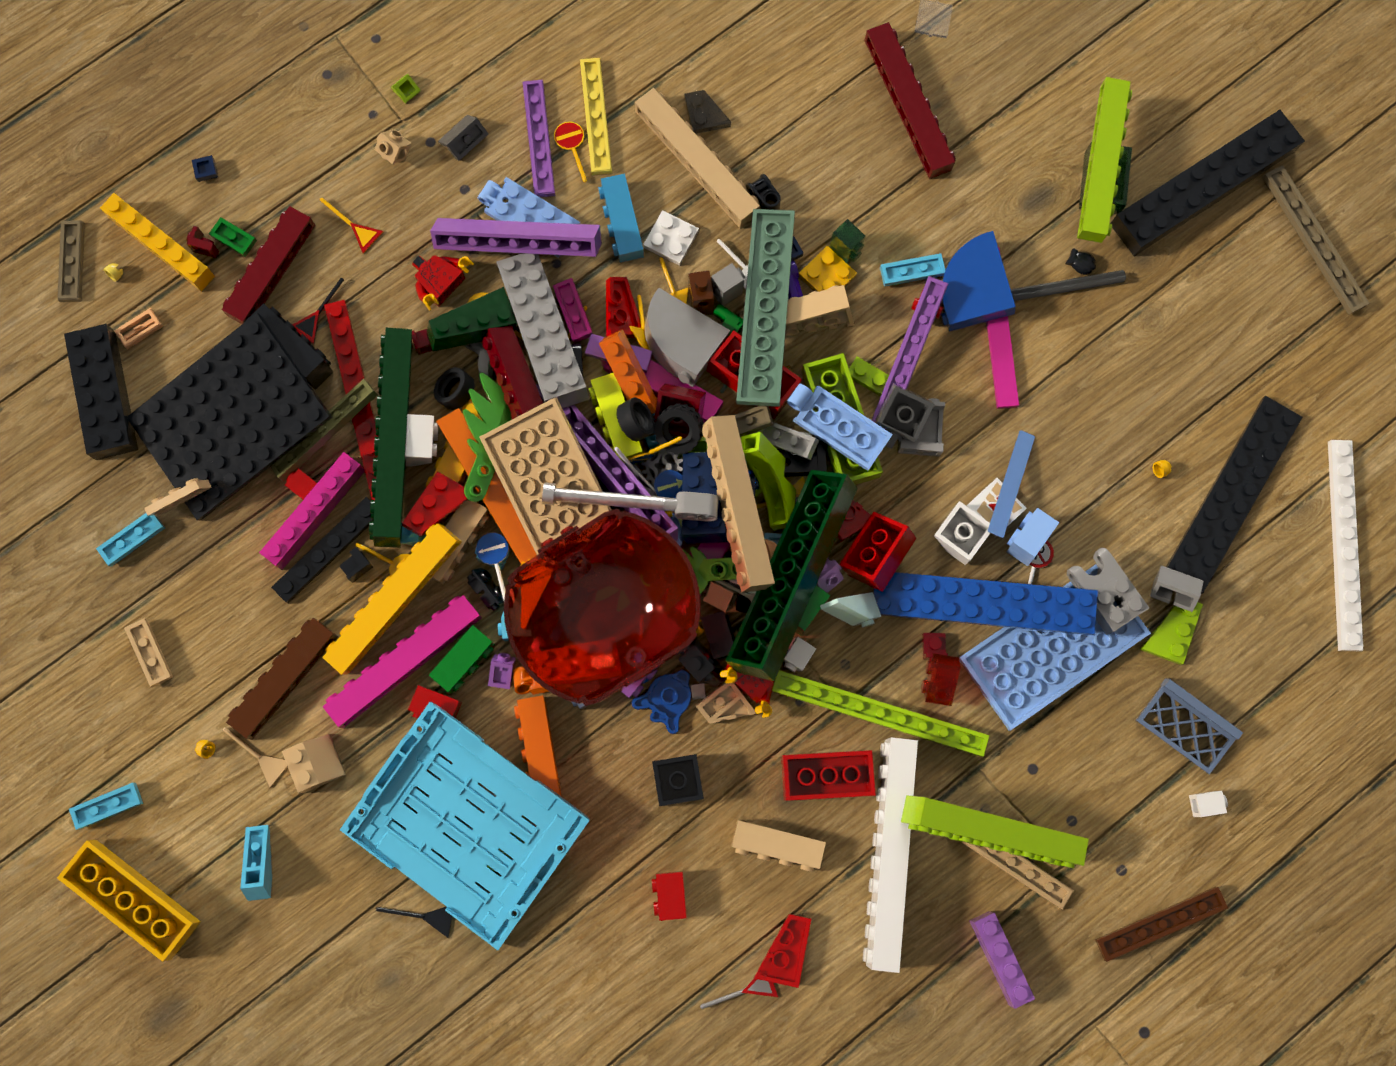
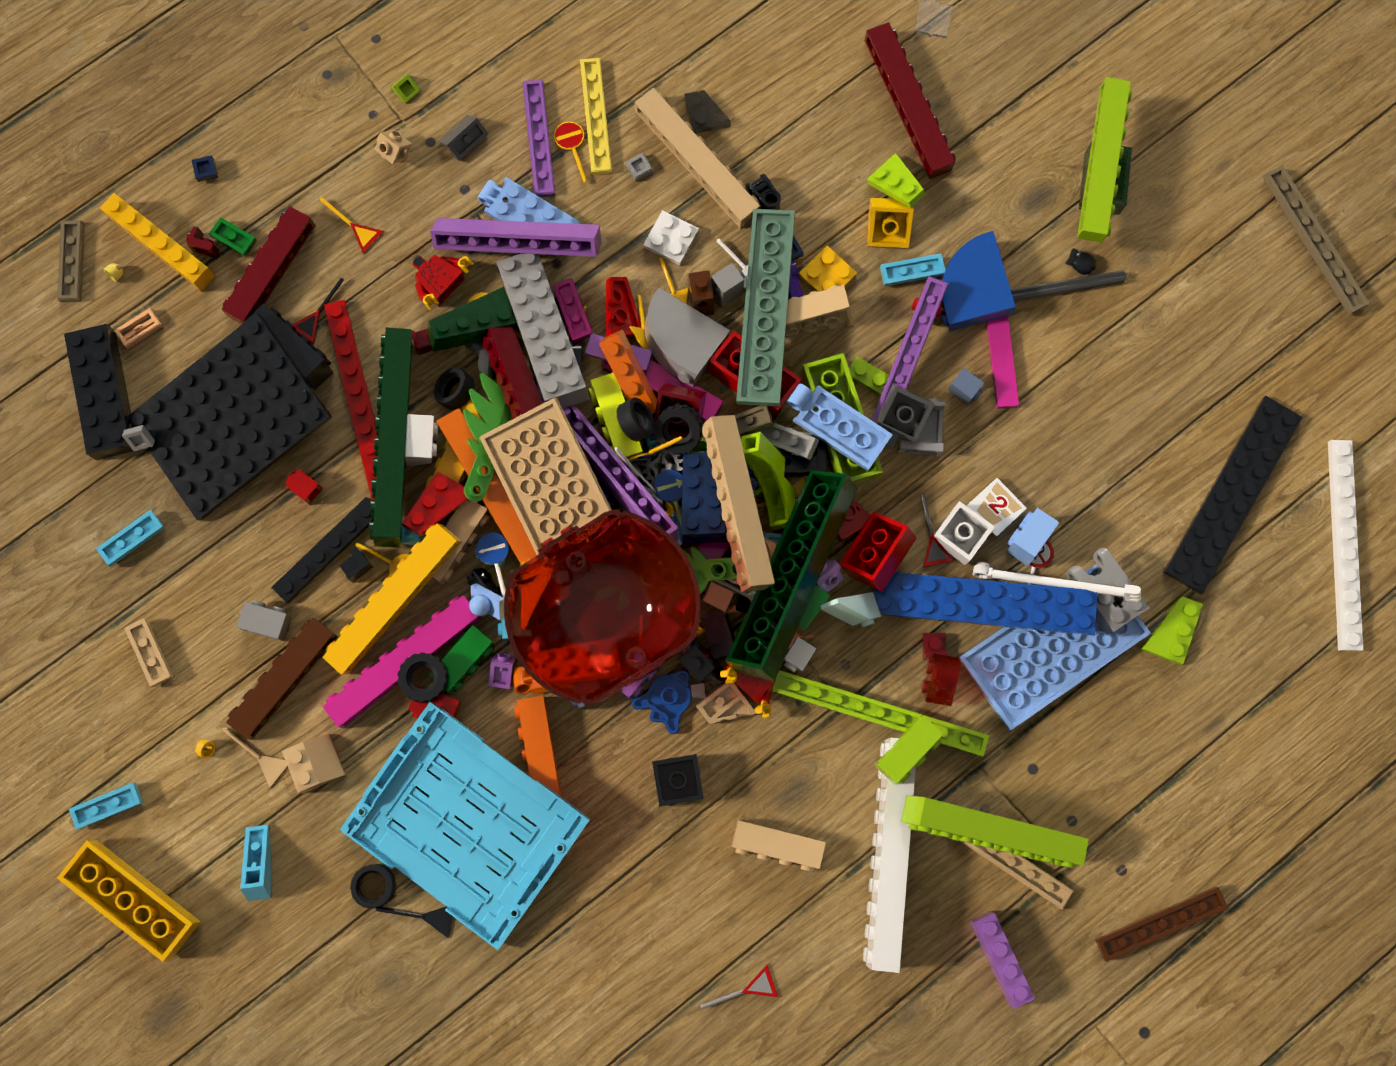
(138, 438): none -> light grey plate
(177, 496): tan plate -> none
(264, 621): none -> light grey brick
(312, 511): dark pink brick -> none
(341, 414): olive plate -> none
(356, 881): none -> black tyre
(408, 668): none -> black tyre
(486, 602): none -> light blue tile
(622, 218): dark azure brick -> none
(639, 167): none -> light grey tile
(670, 896): red brick -> none
(686, 504): piece -> none
(731, 320): green piece -> none
(786, 955): red wing -> none
(828, 775): red brick -> none
(847, 241): clear green brick -> none
(889, 223): none -> yellow slope
(897, 182): none -> lime wing
(909, 750): none -> lime brick
(935, 552): none -> piece
(966, 386): none -> sand blue brick
(1011, 484): medium blue sticker -> none
(1130, 592): none -> white hinge
(1161, 468): yellow hinge -> none
(1187, 588): light grey piece -> none
(1200, 710): sand blue fence -> none
(1206, 182): black brick -> none
(1208, 803): white brick -> none

